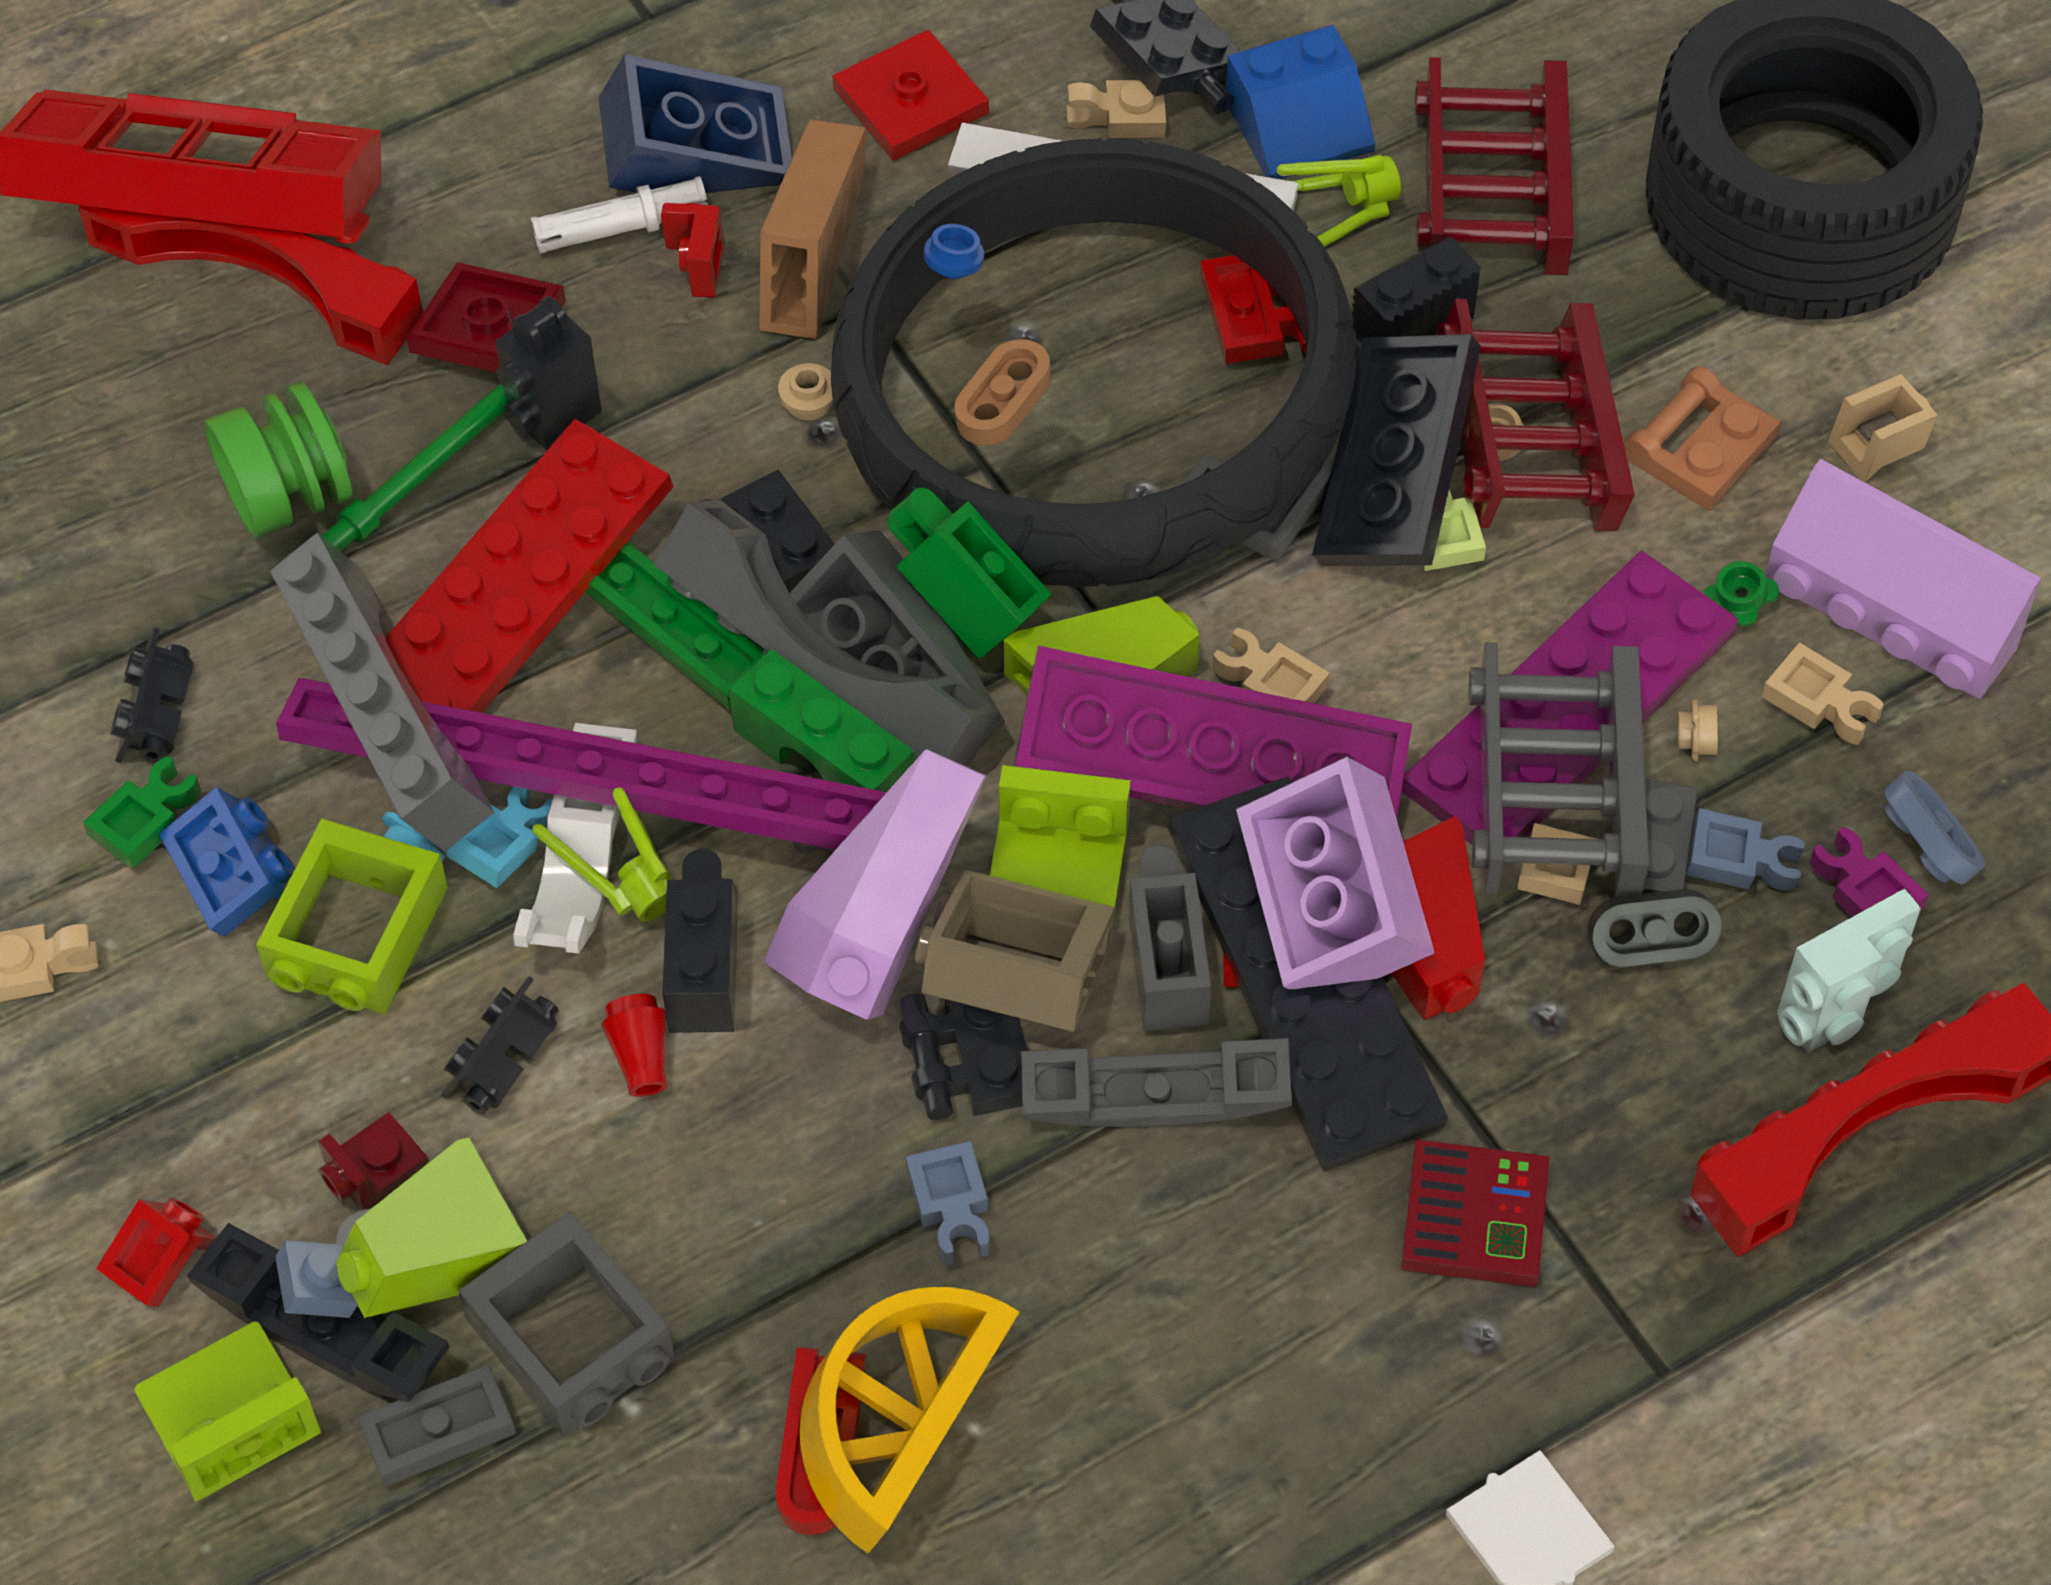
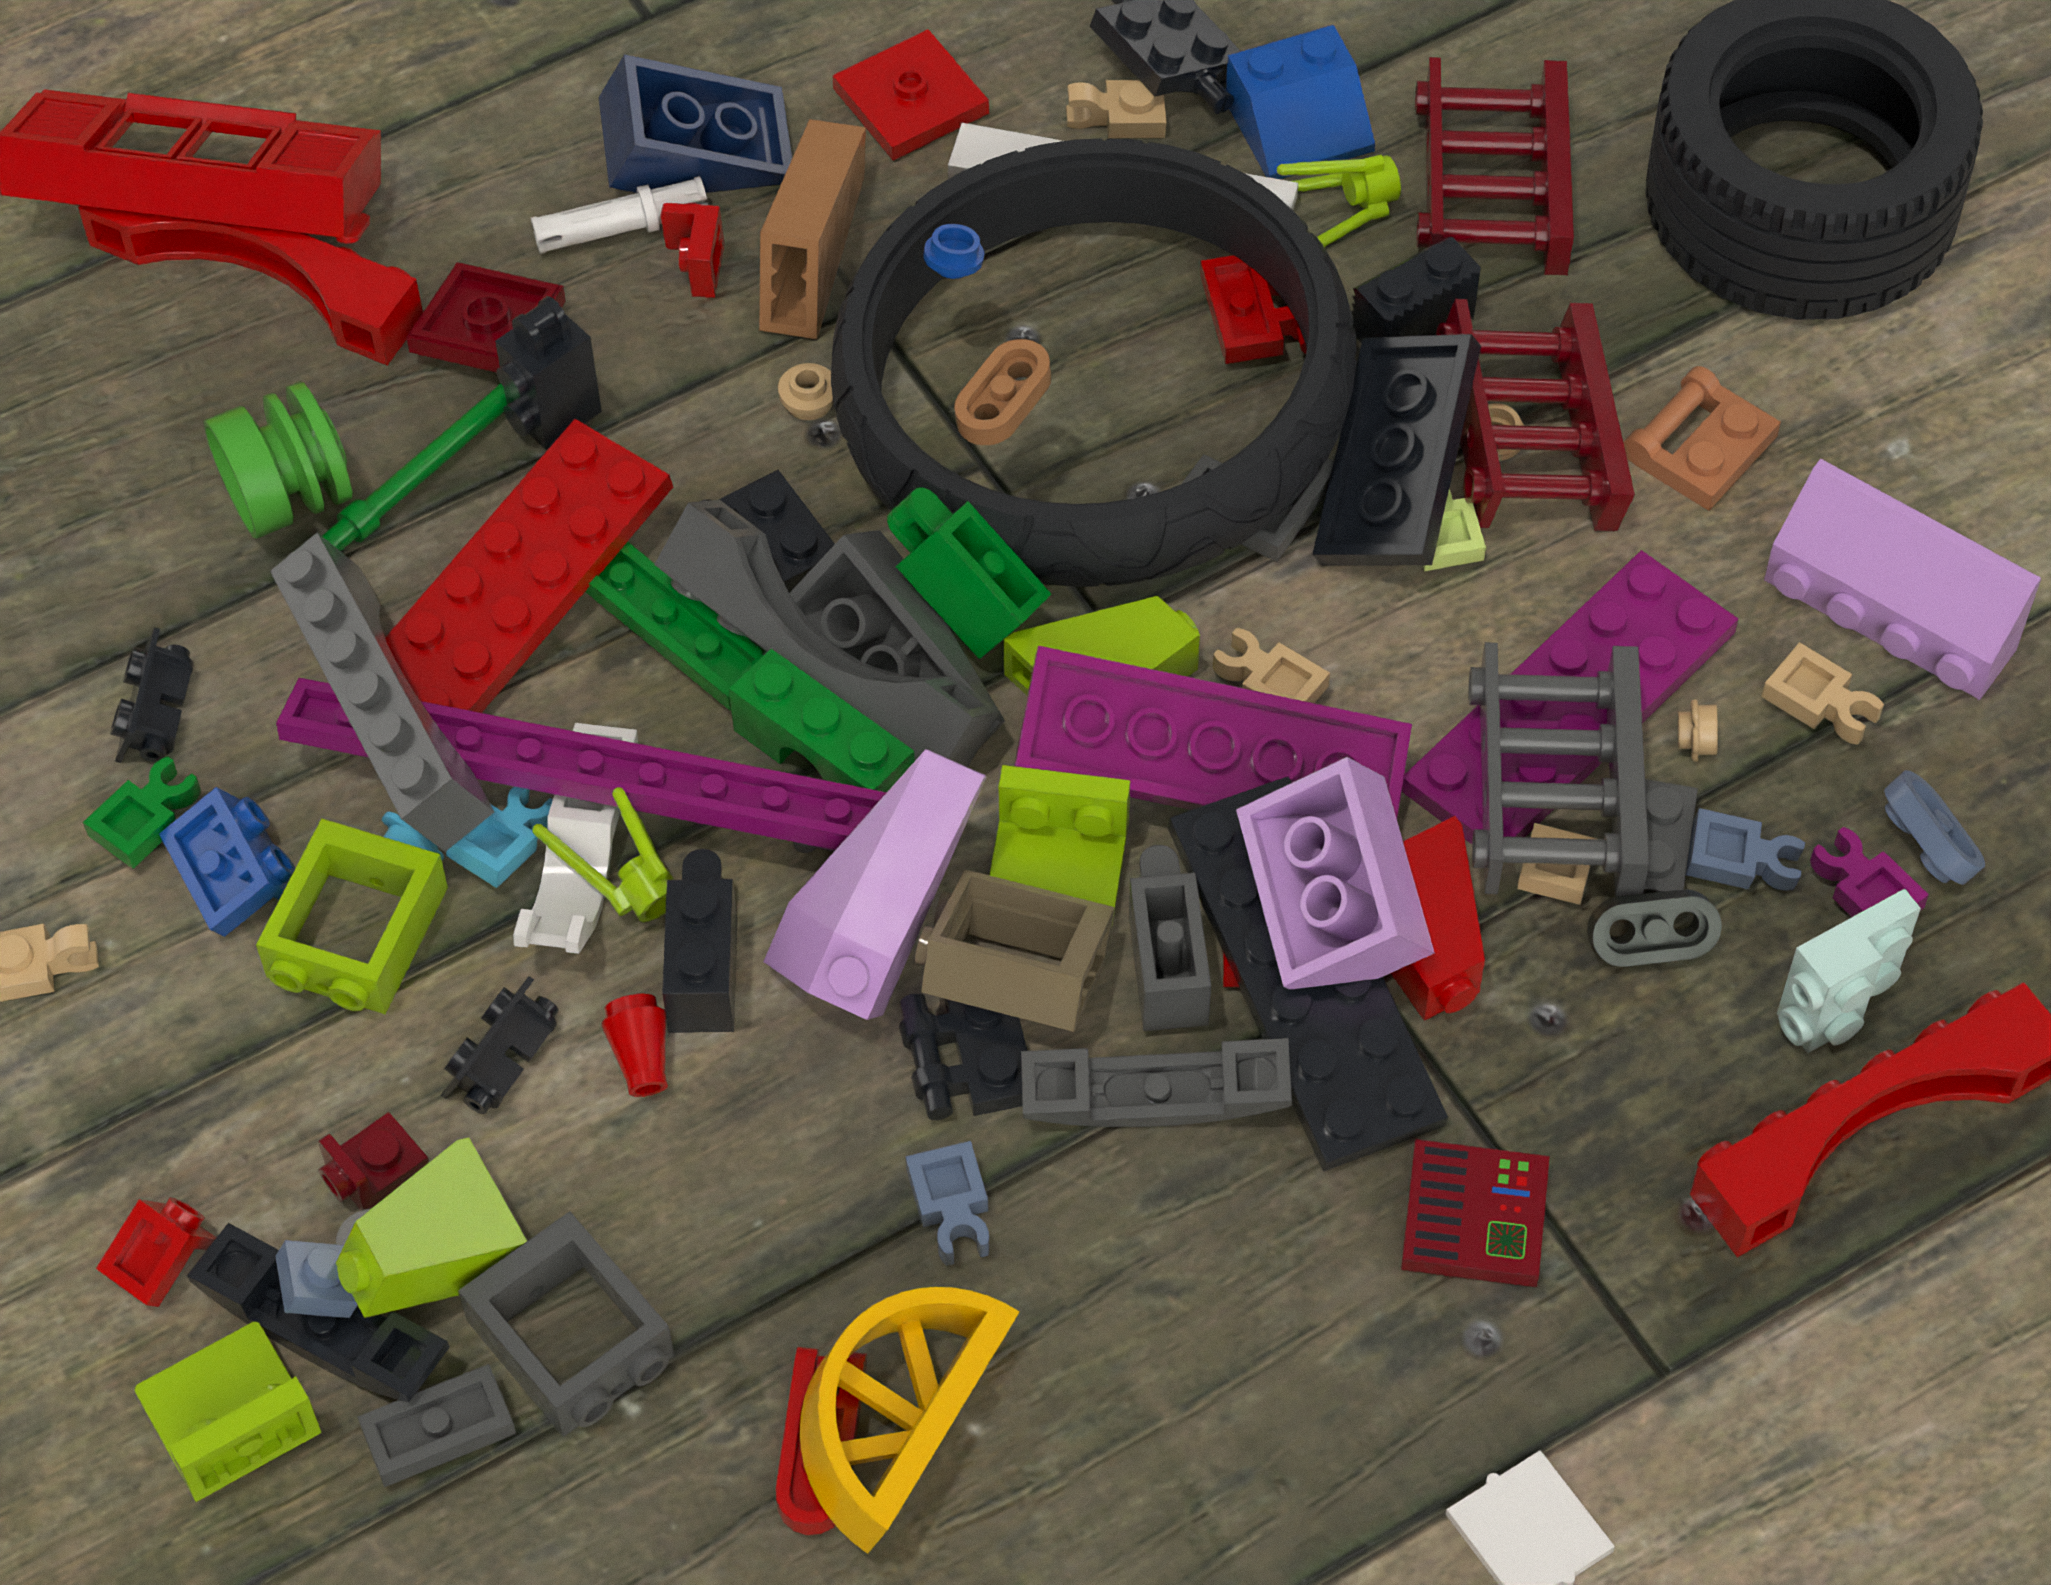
(1743, 577): green plate -> none
(1881, 426): tan window -> none

